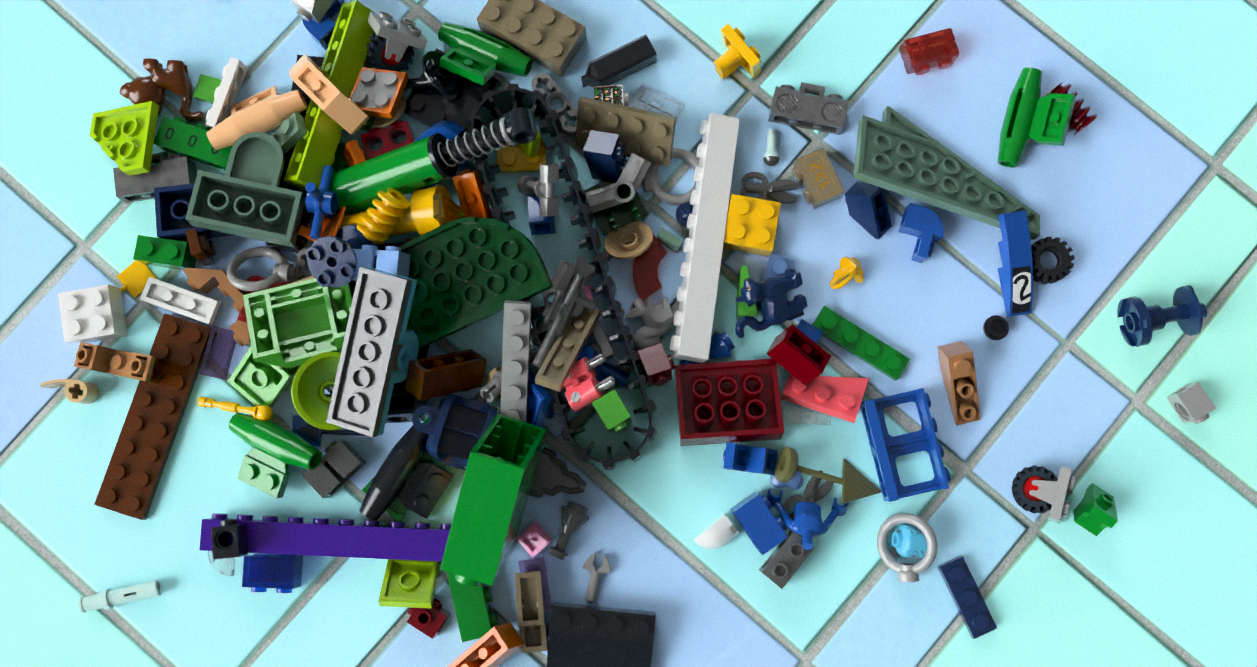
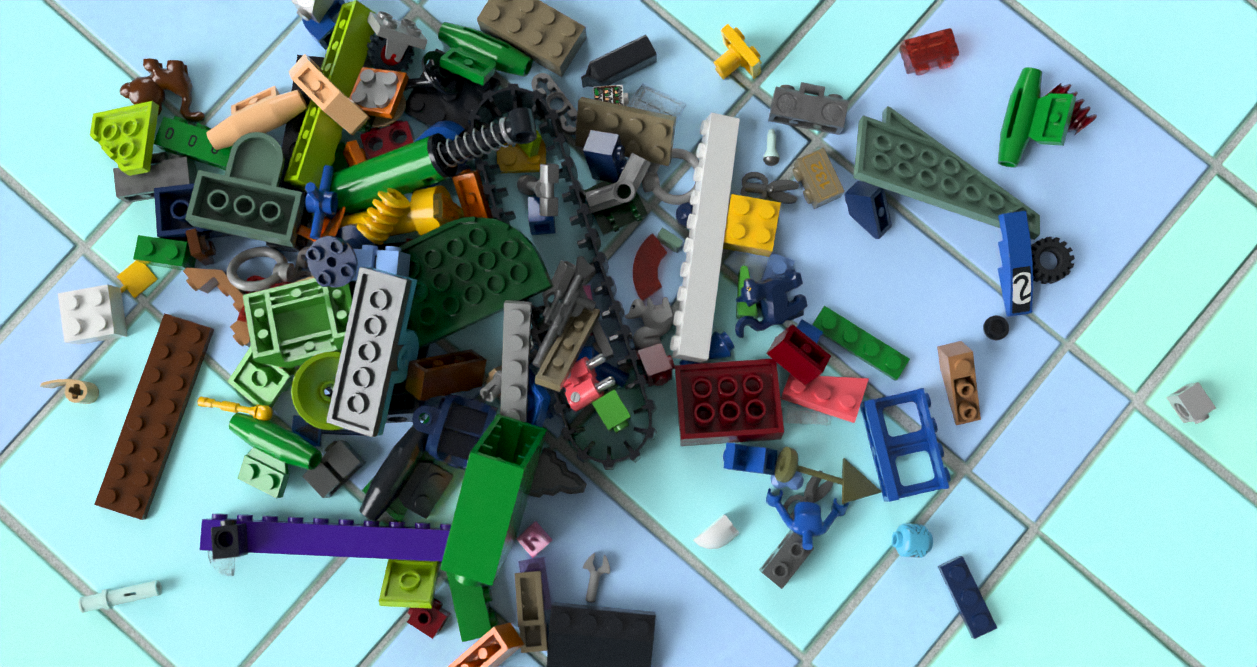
(115, 362): medium nougat slope -> none
(180, 300): white plate -> none
(206, 88): bright green tile -> none
(218, 353): clear purple tile -> none
(227, 92): white plate -> none
(272, 571): clear blue brick -> none
(290, 132): sand green plate -> none
(572, 519): dark grey piece -> none
(629, 240): tan dish -> none
(759, 523): blue brick -> none
(847, 266): yellow piece -> none
(907, 571): light grey piece -> none
(924, 225): blue brick -> none
(1040, 491): plate -> none
(1096, 510): green brick -> none
(1142, 320): dark blue piece -> none

